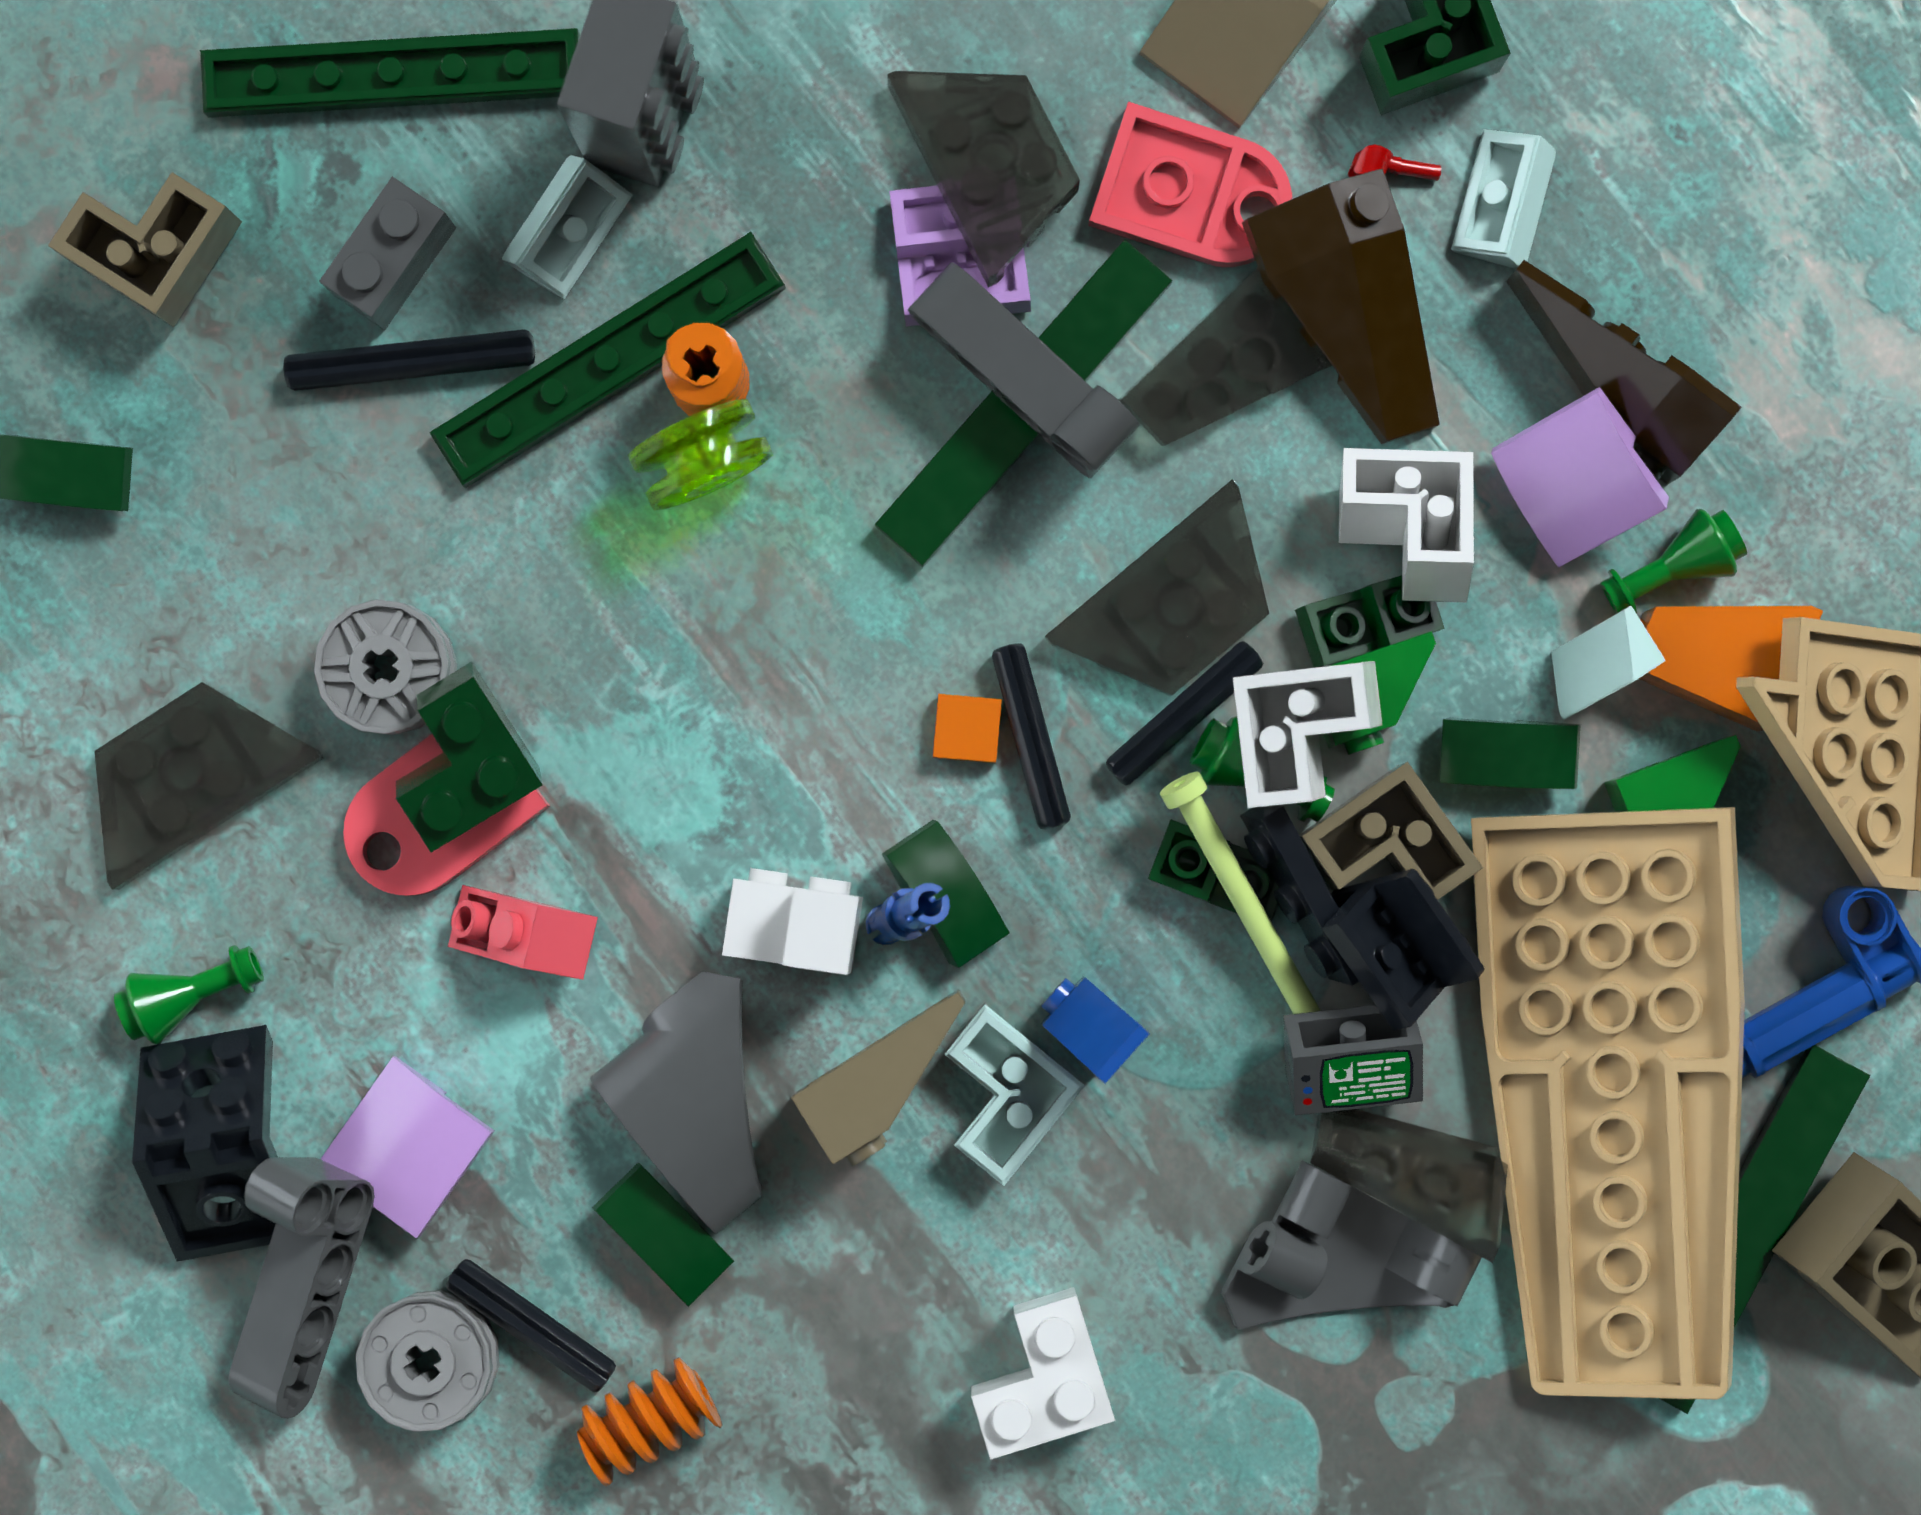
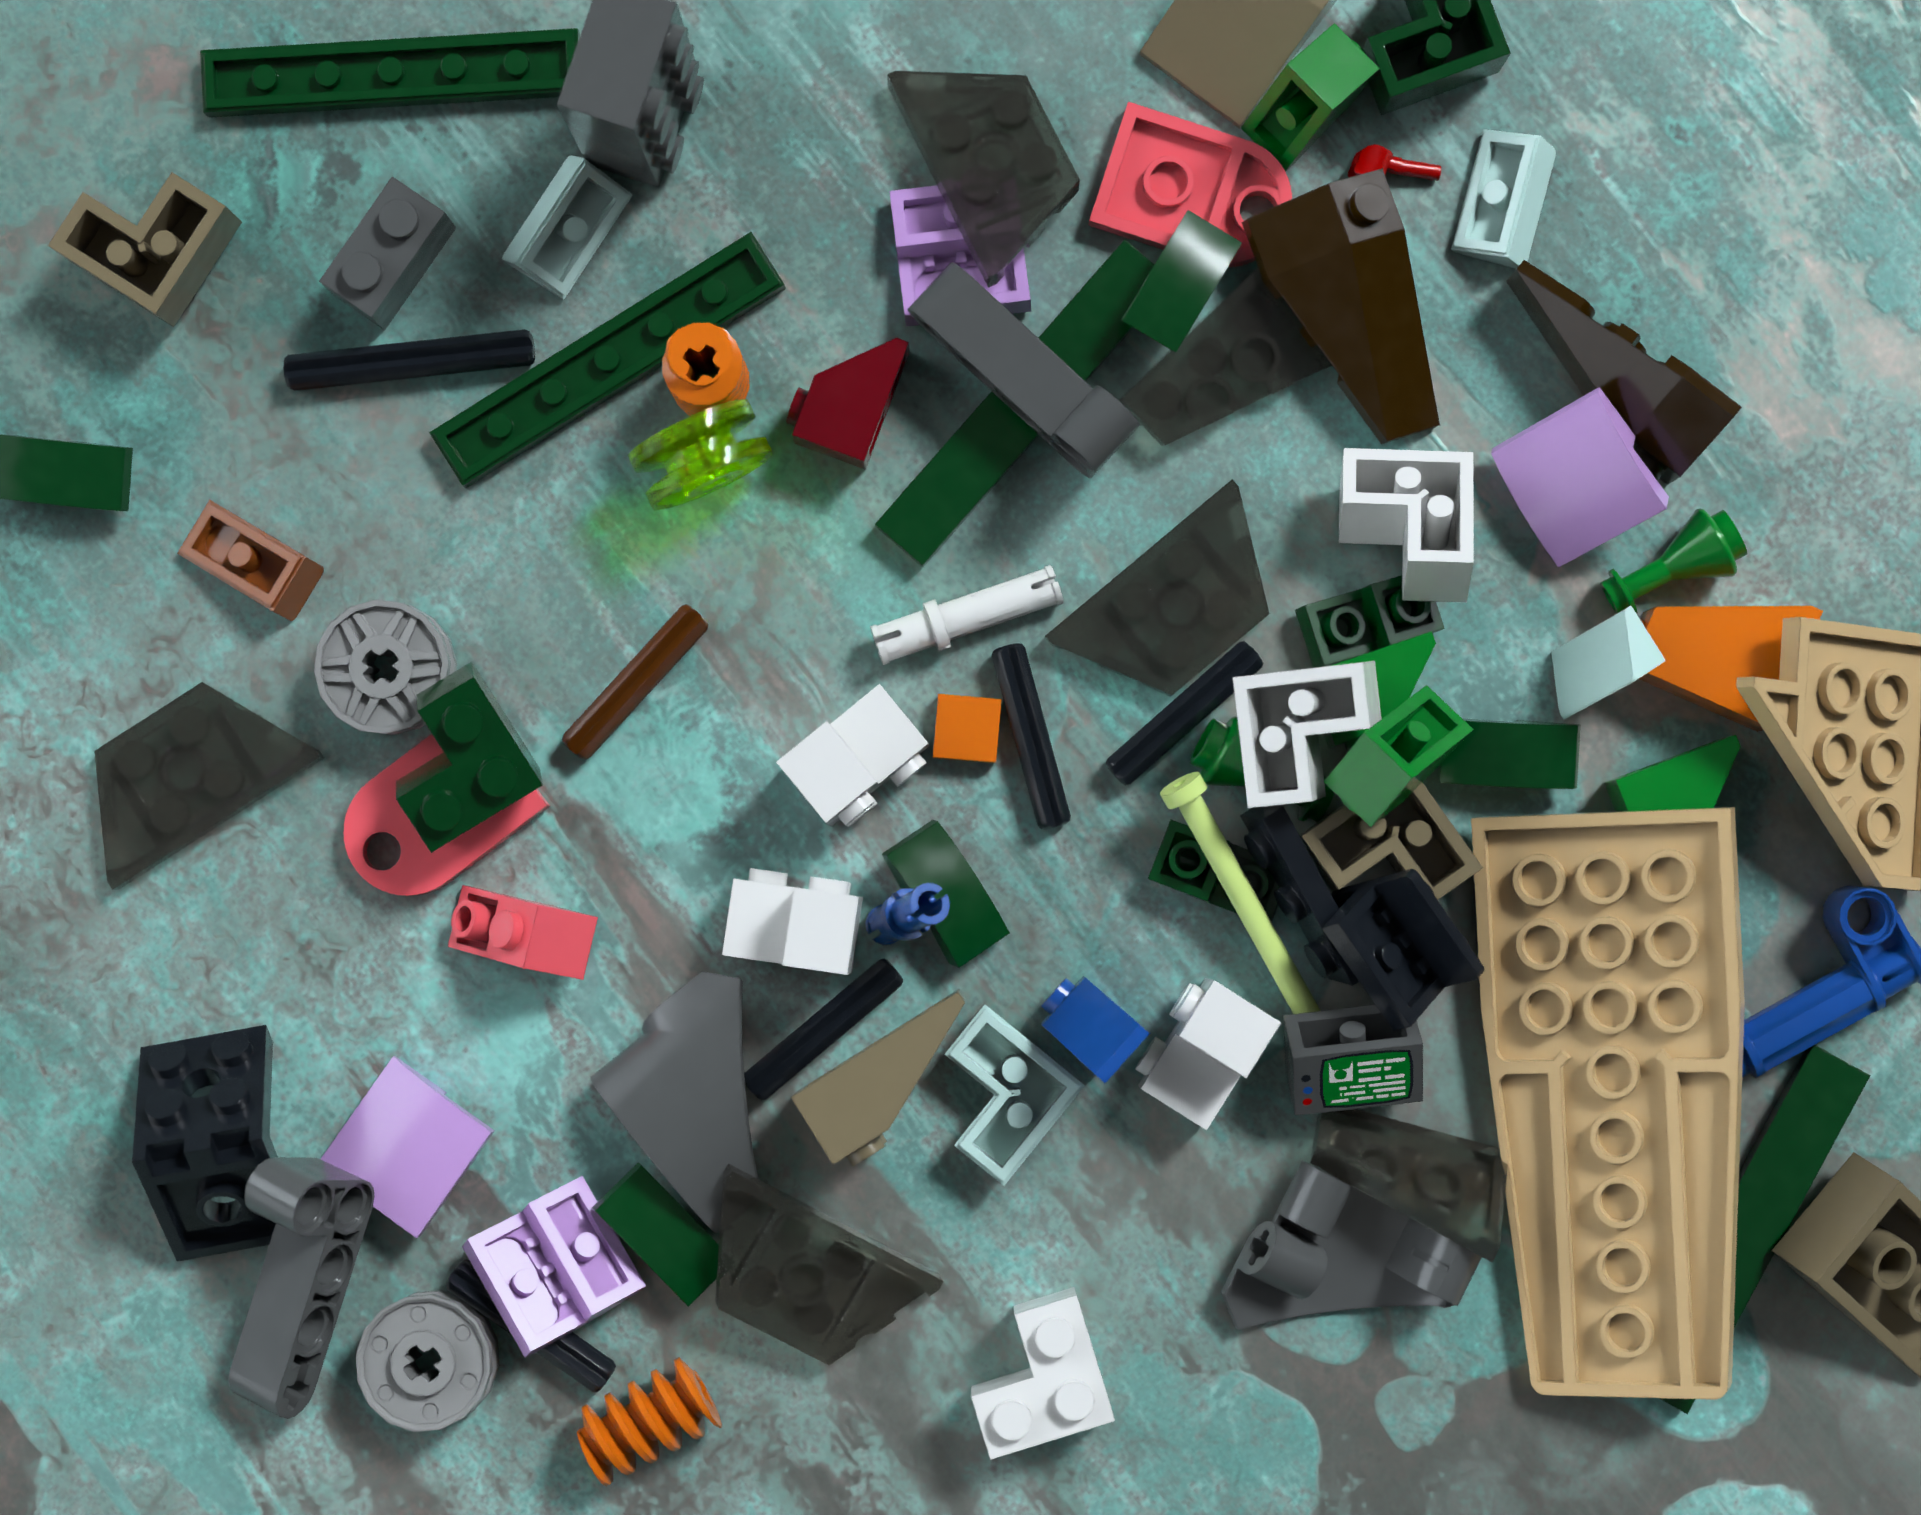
(159, 1002): green piece -> none
(251, 561): none -> dark orange slope
(553, 1267): none -> lavender slope
(635, 682): none -> reddish brown axle
(807, 1272): none -> clear smoke wing
(822, 1029): none -> black axle
(849, 404): none -> dark red slope
(854, 757): none -> white brick
(966, 615): none -> white pin
(1181, 281): none -> dark green slope
(1206, 1052): none -> white brick
(1310, 95): none -> green slope
(1397, 755): none -> green slope

